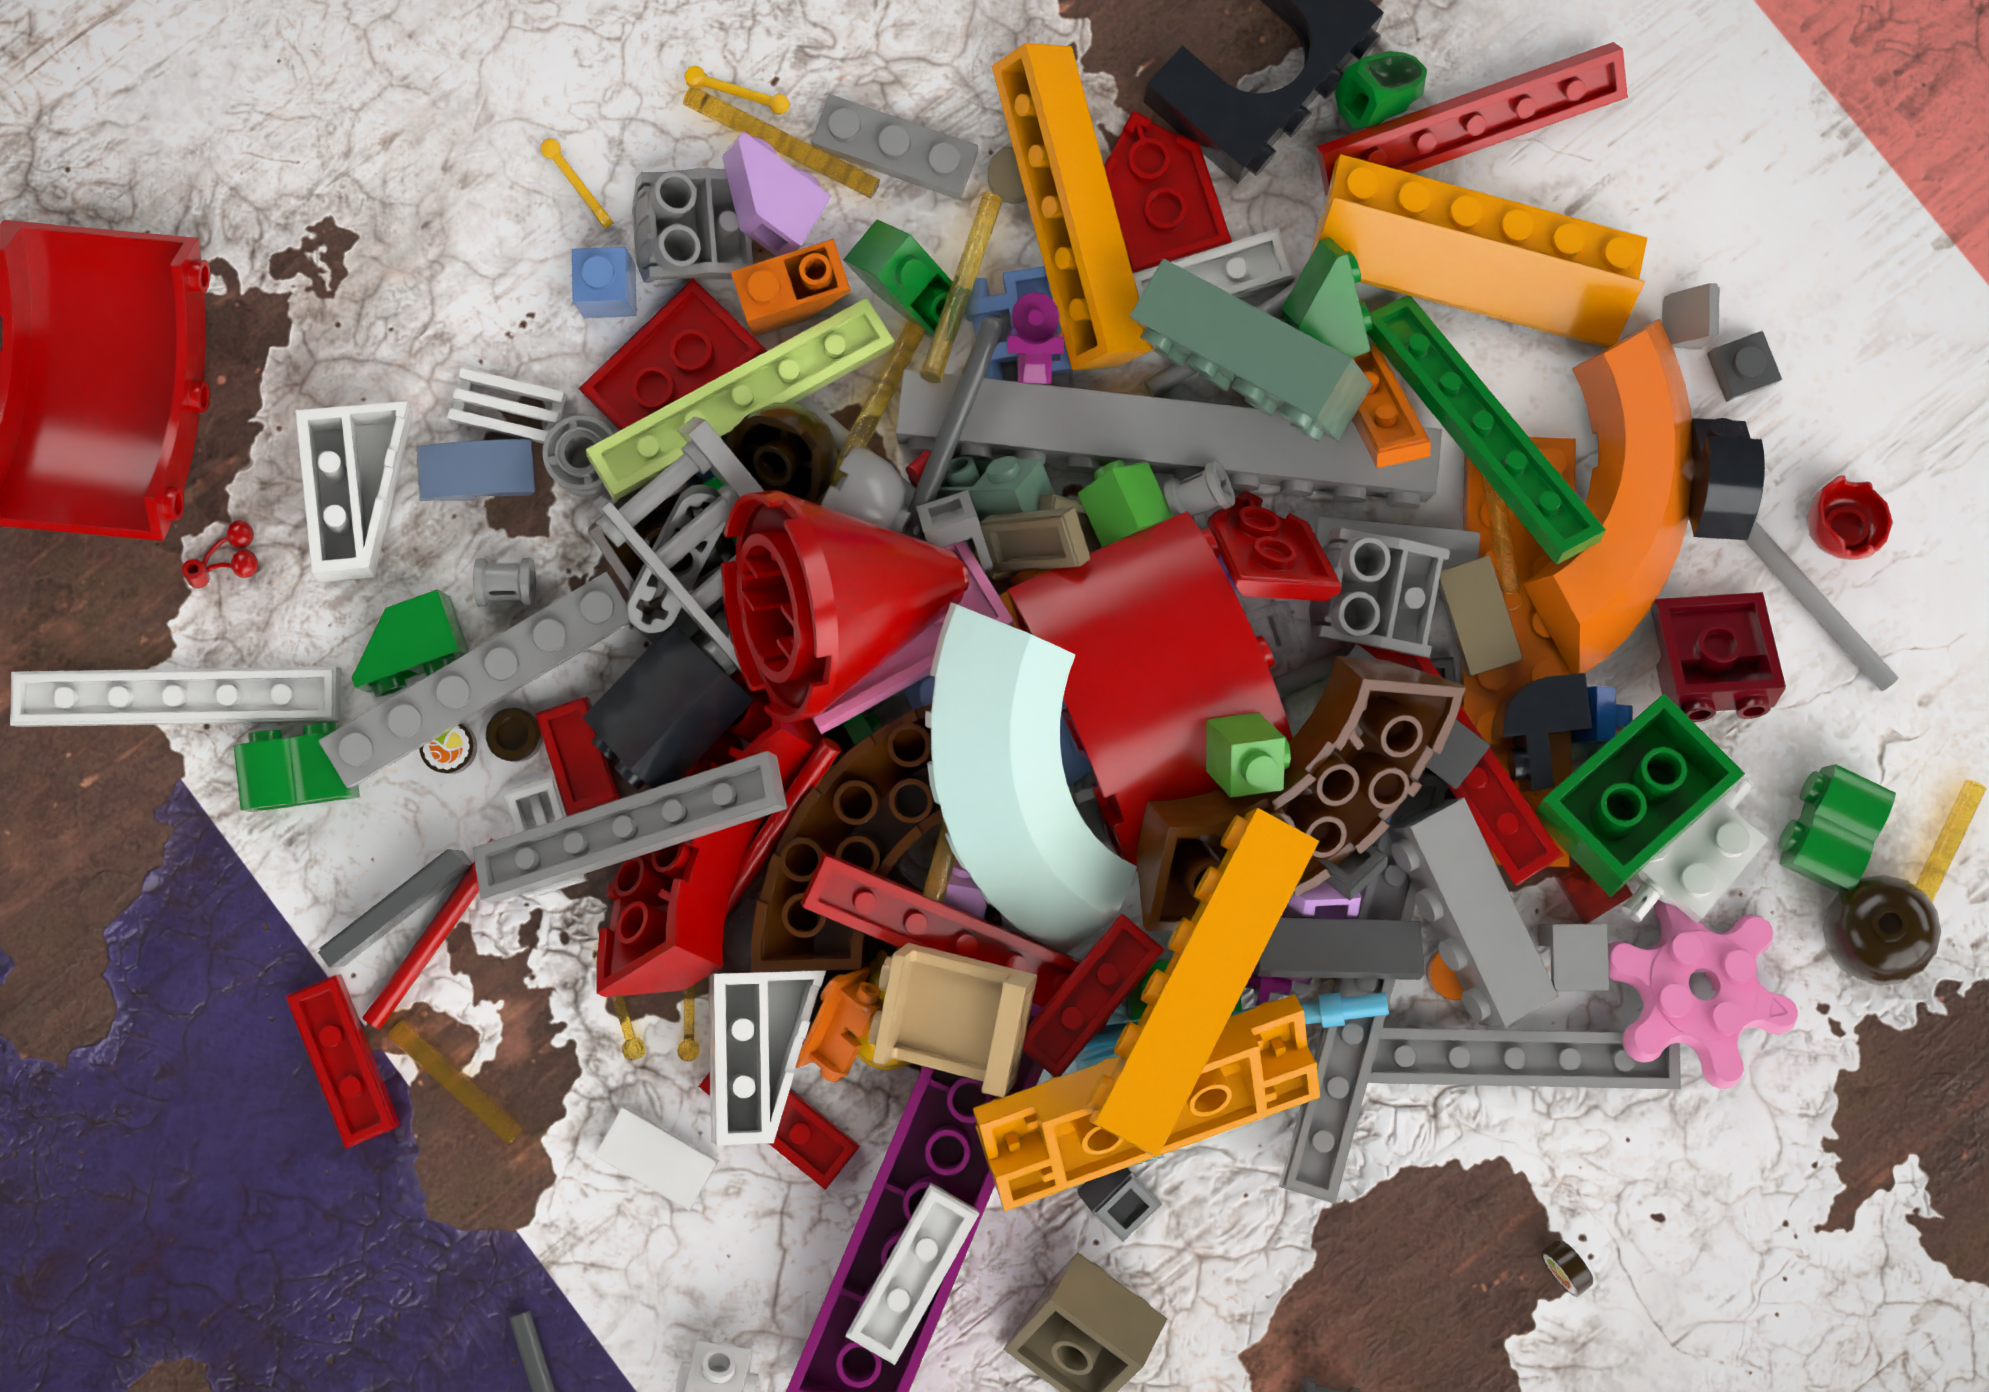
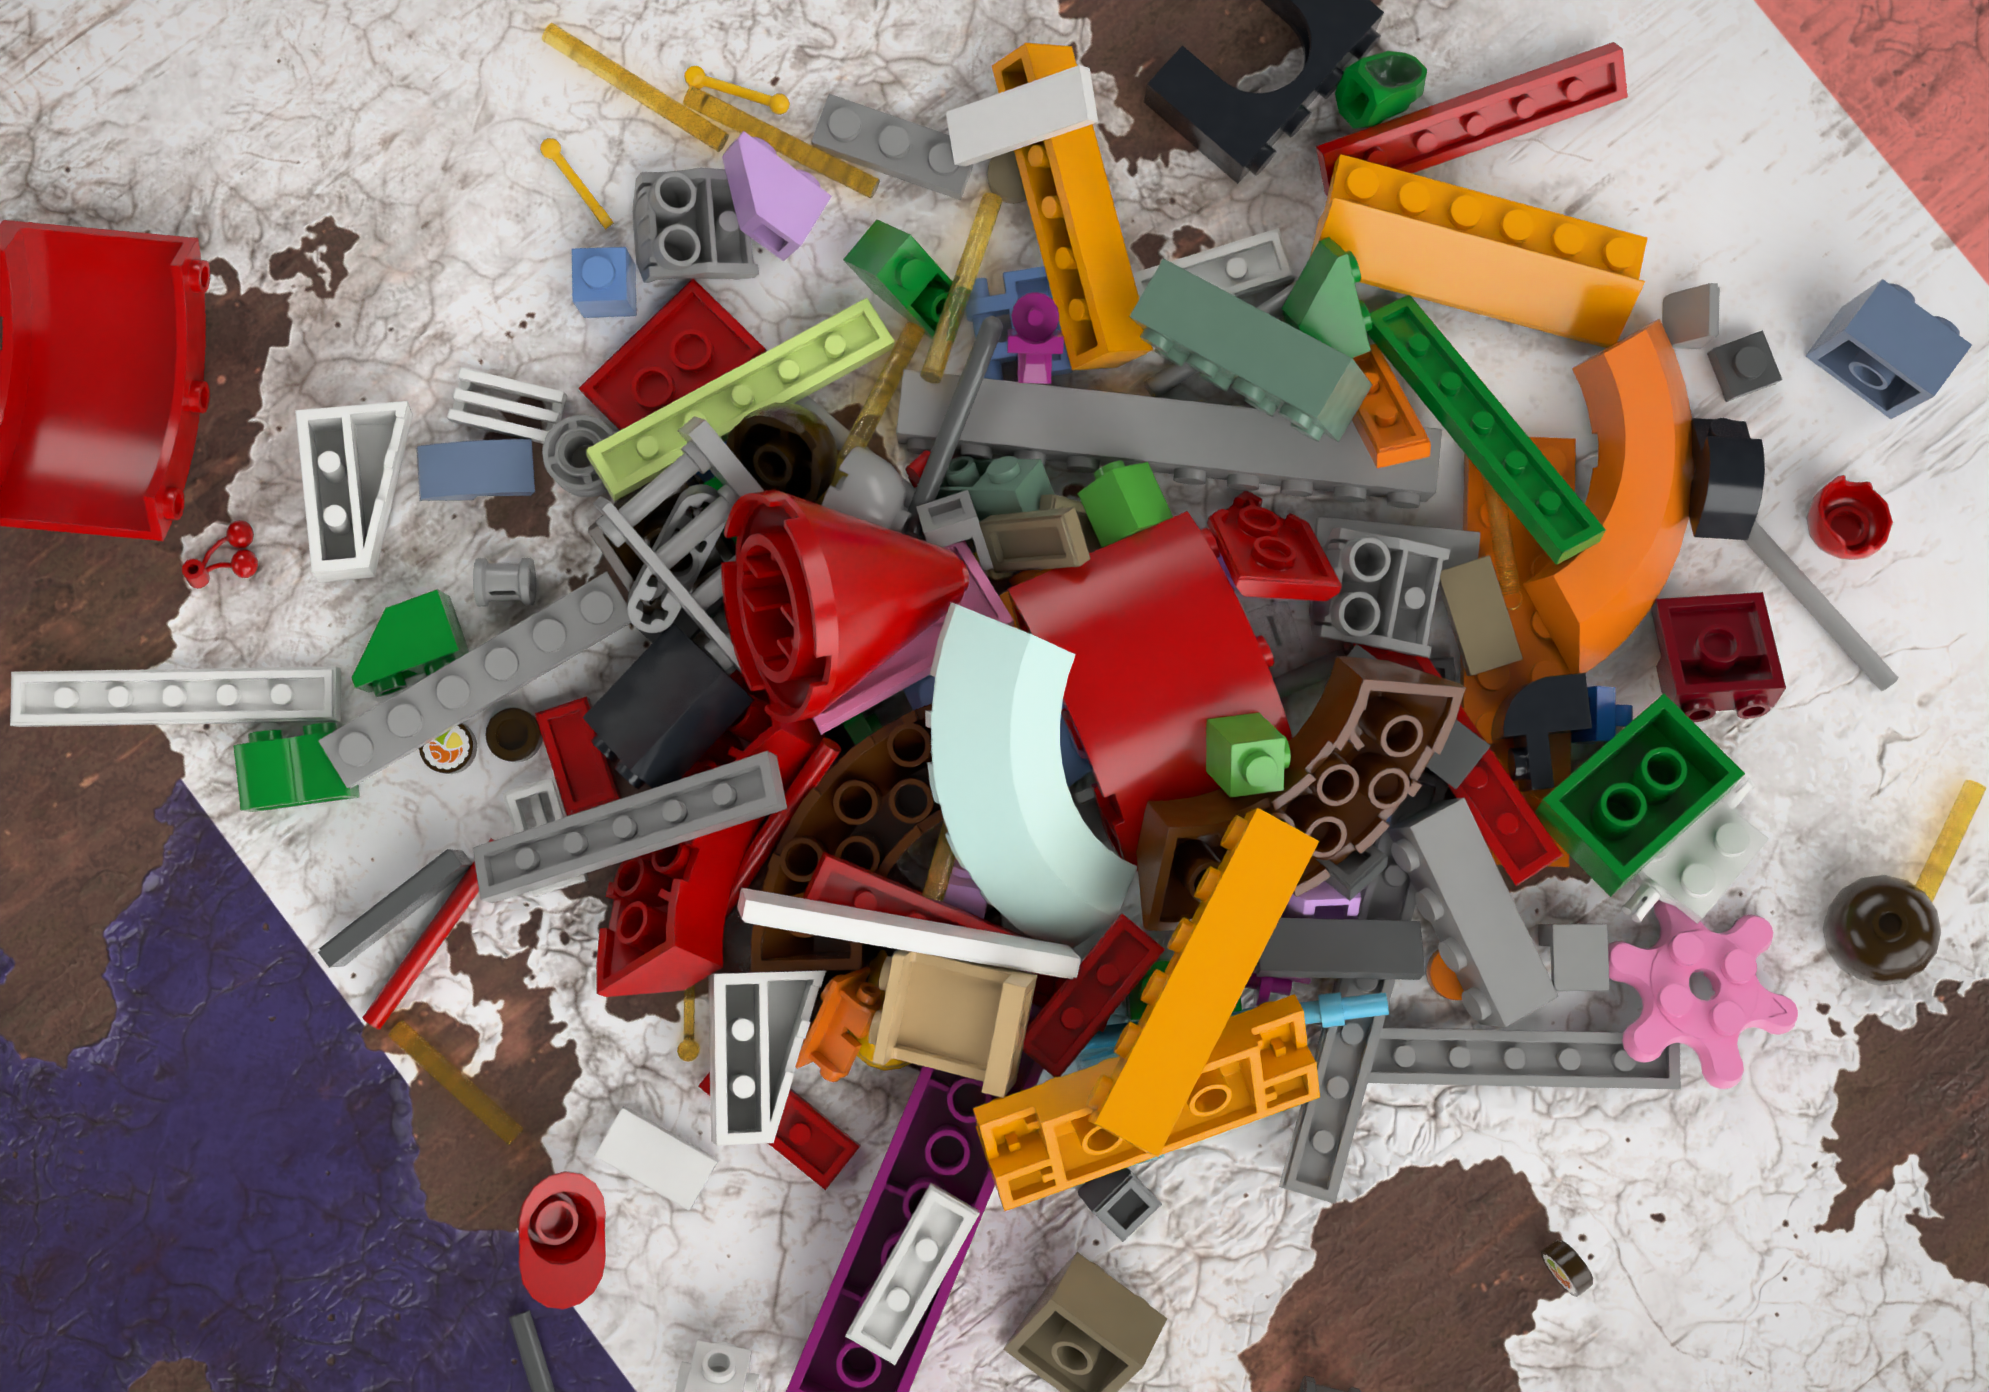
(343, 1060): red tile -> none
(562, 1240): none -> red piece
(633, 1047): clear yellow hinge -> none
(635, 87): none -> clear yellow bar
(790, 287): orange slope -> none
(907, 933): none -> white tile
(1022, 116): none -> white tile
(1162, 195): red tile -> none
(1200, 491): light grey bush -> none
(1586, 895): clear red tile -> none
(1835, 827): green brick -> none
(1889, 349): none -> sand blue brick

